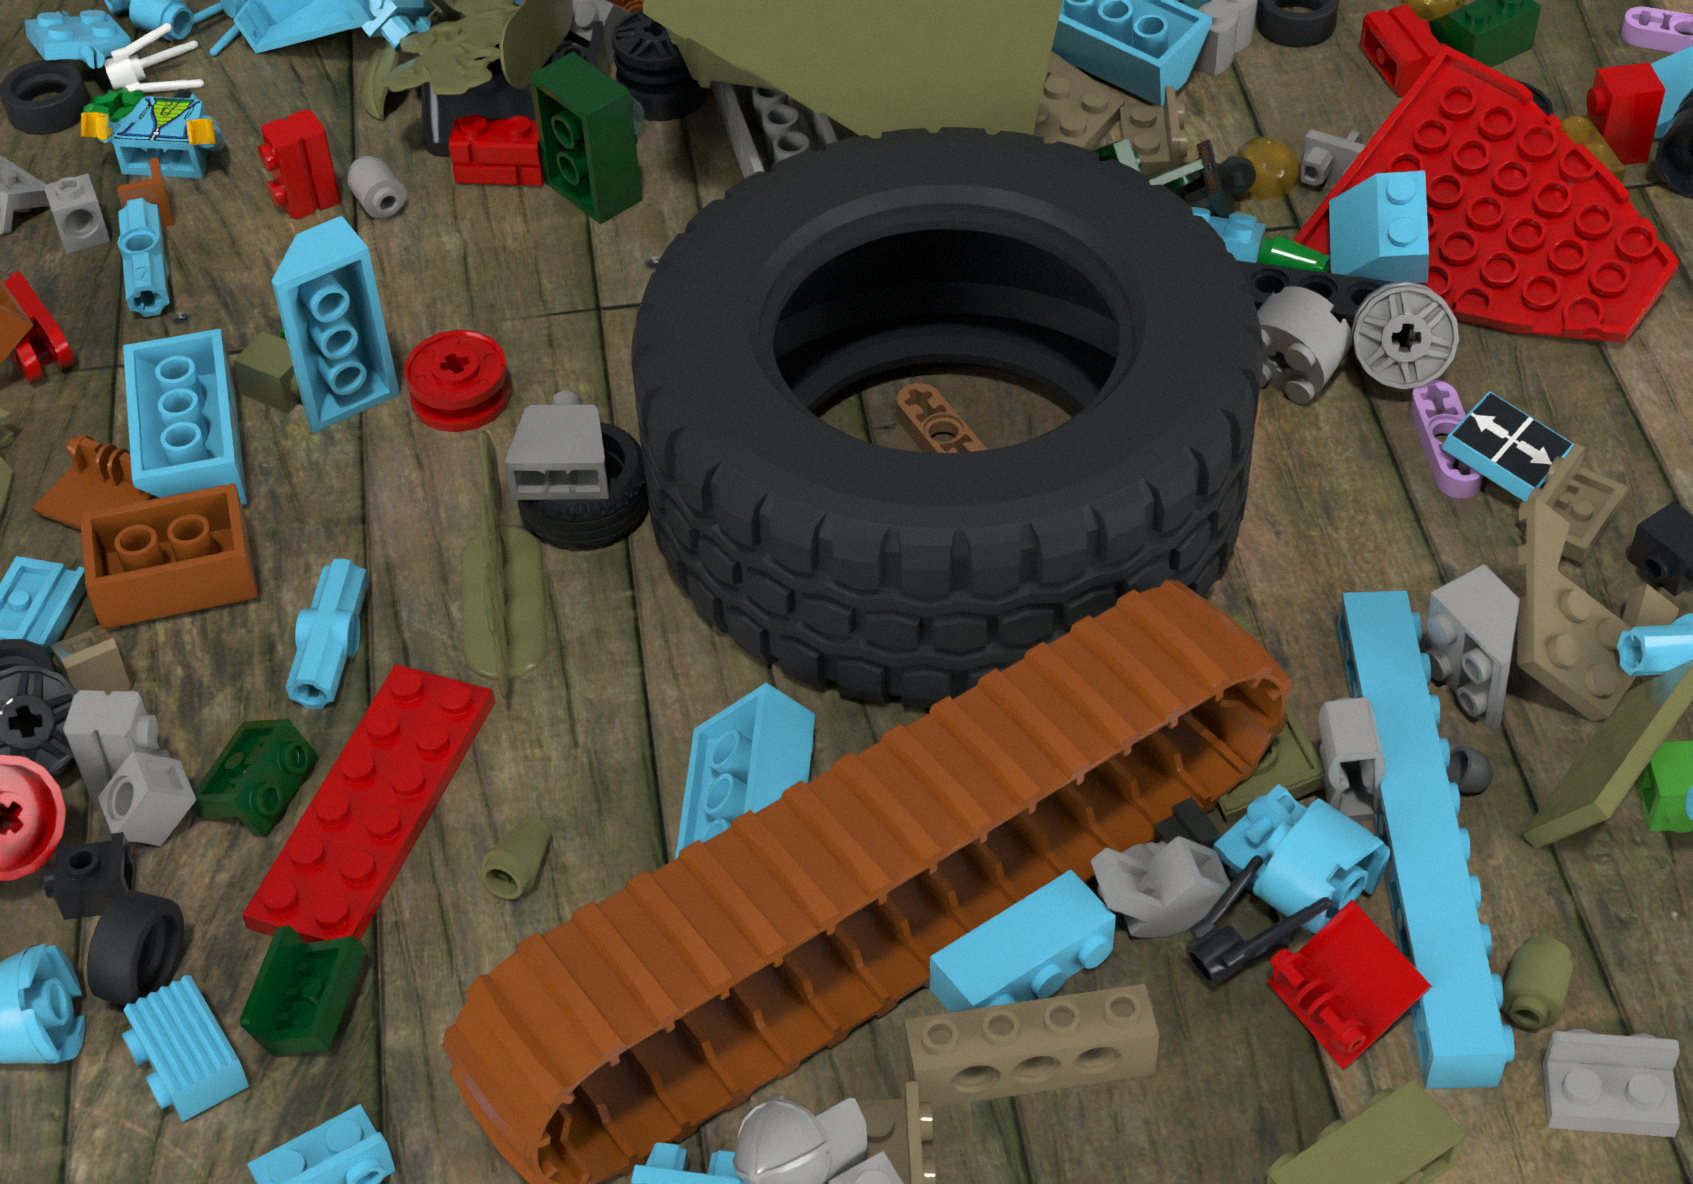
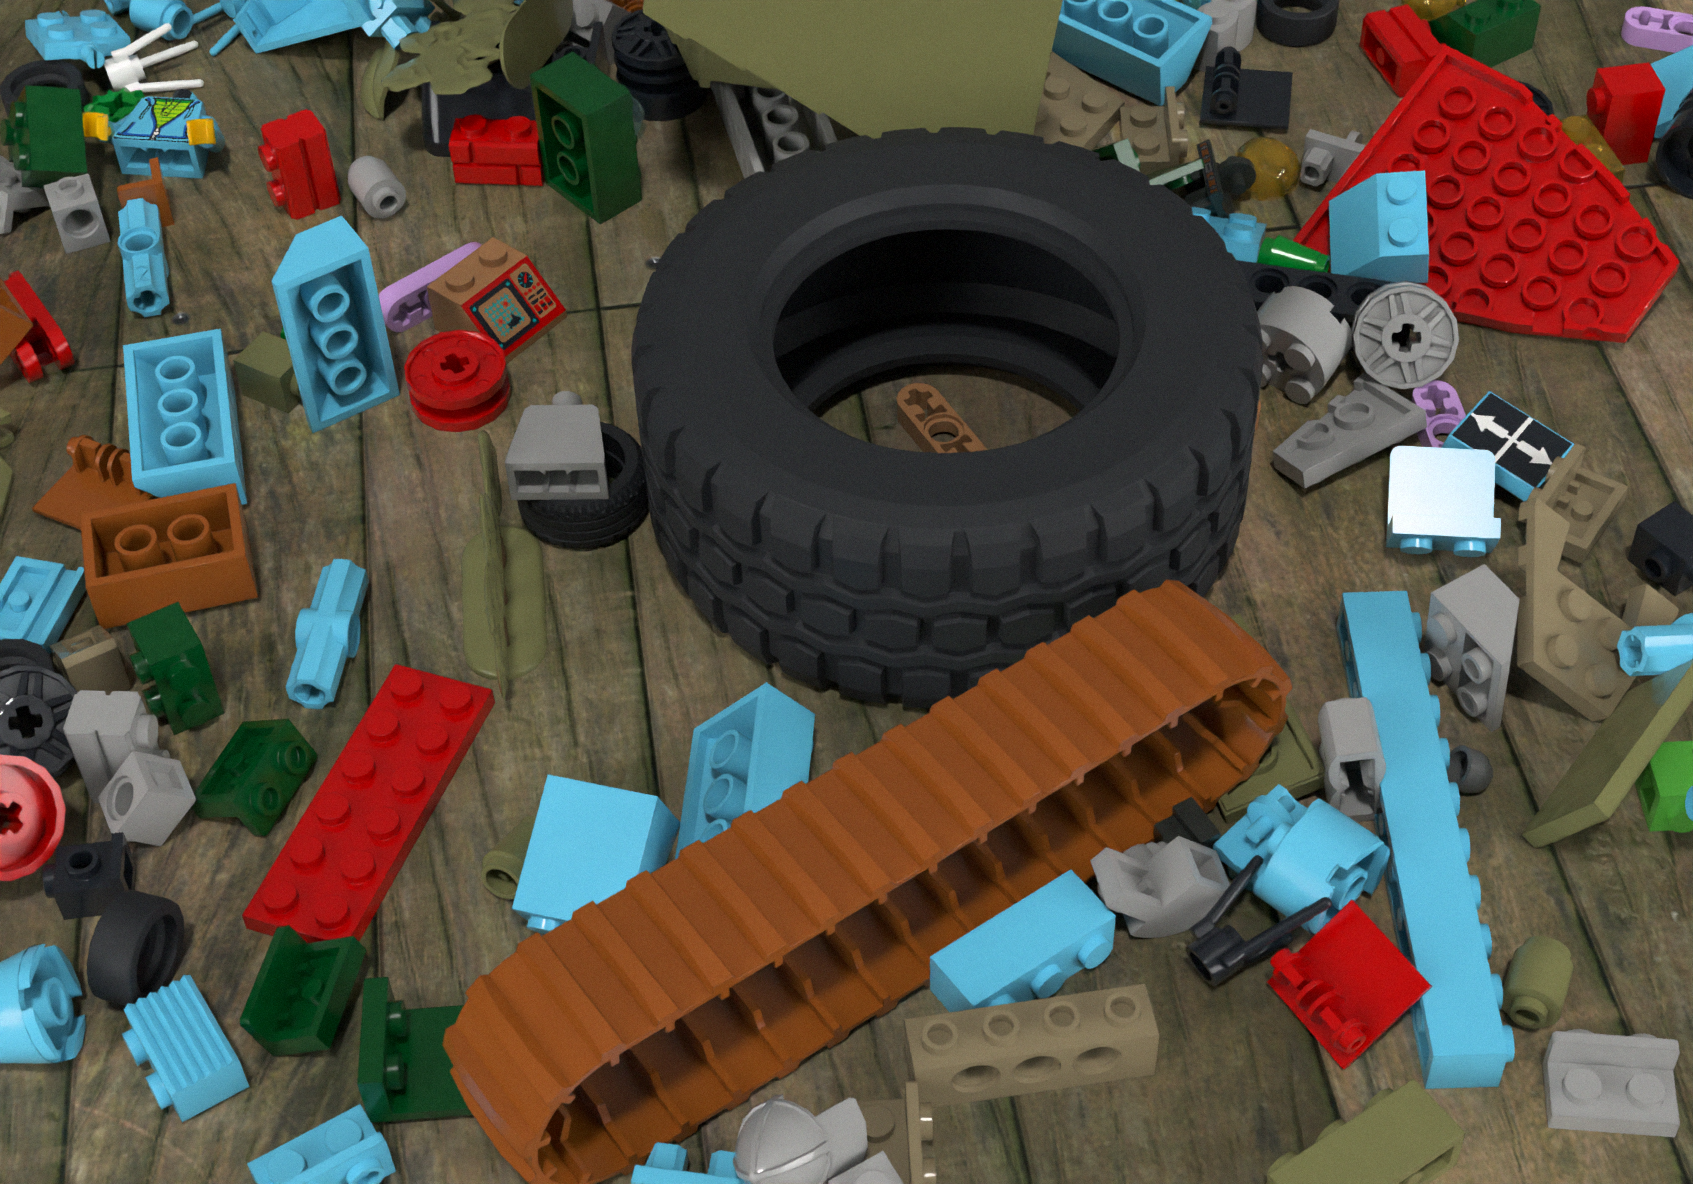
(45, 135): none -> dark green brick
(175, 668): none -> dark green brick
(403, 1058): none -> dark green bracket
(408, 301): none -> lavender beam
(497, 295): none -> medium nougat slope
(588, 847): none -> medium azure slope
(1245, 95): none -> black hinge
(1350, 432): none -> light grey wing
(1442, 501): none -> bracket

